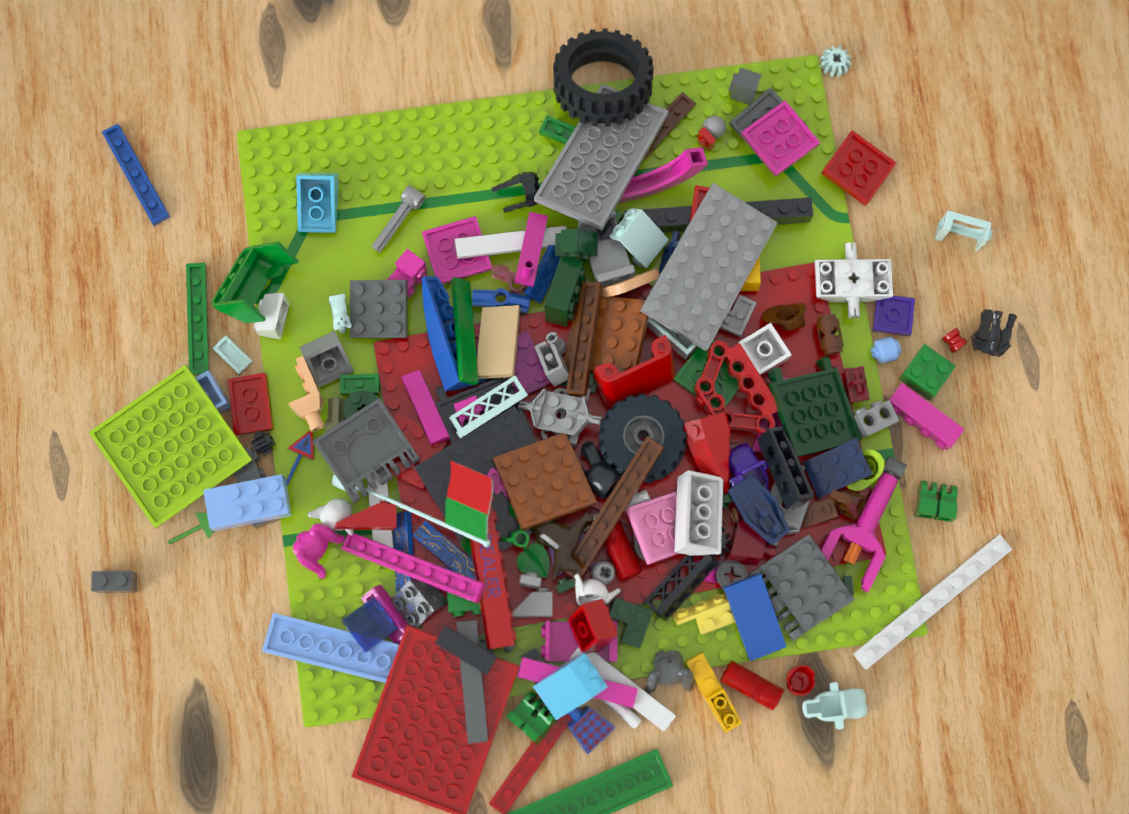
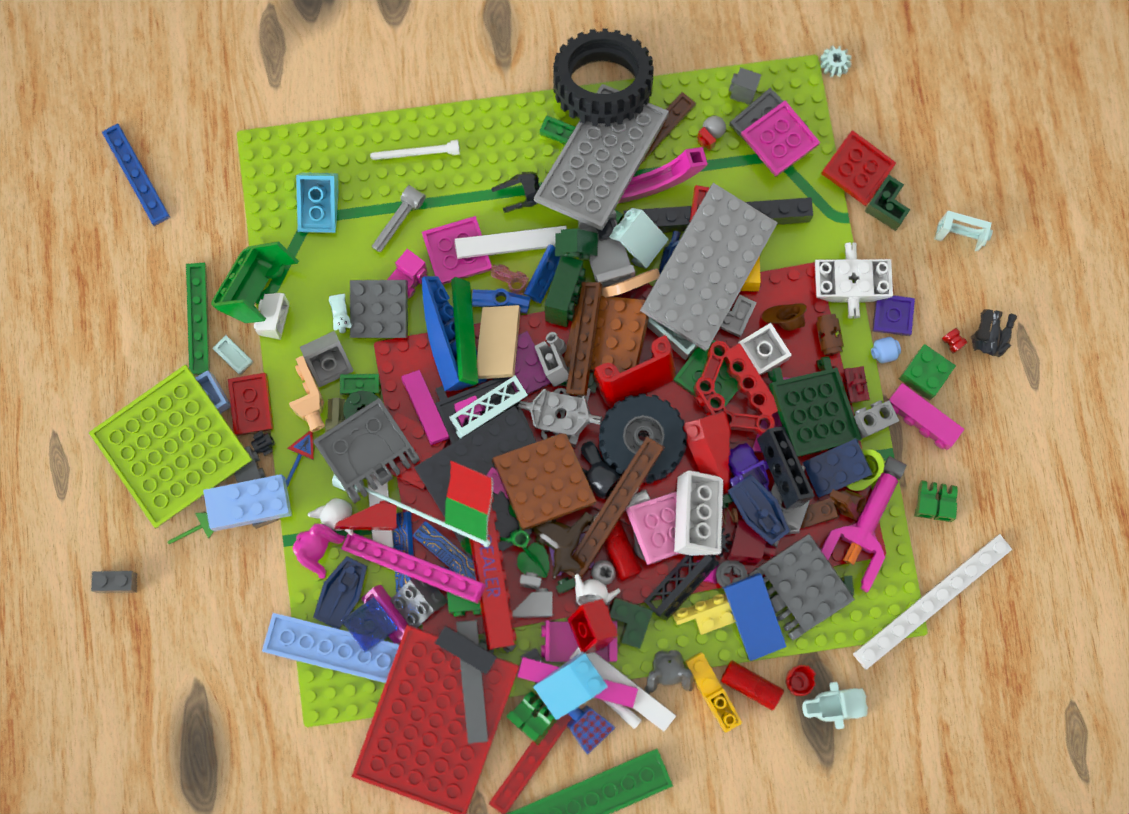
(340, 592): none -> dark blue piece
(451, 147): none -> white piece
(531, 249): dark pink piece -> none
(884, 205): none -> dark green brick

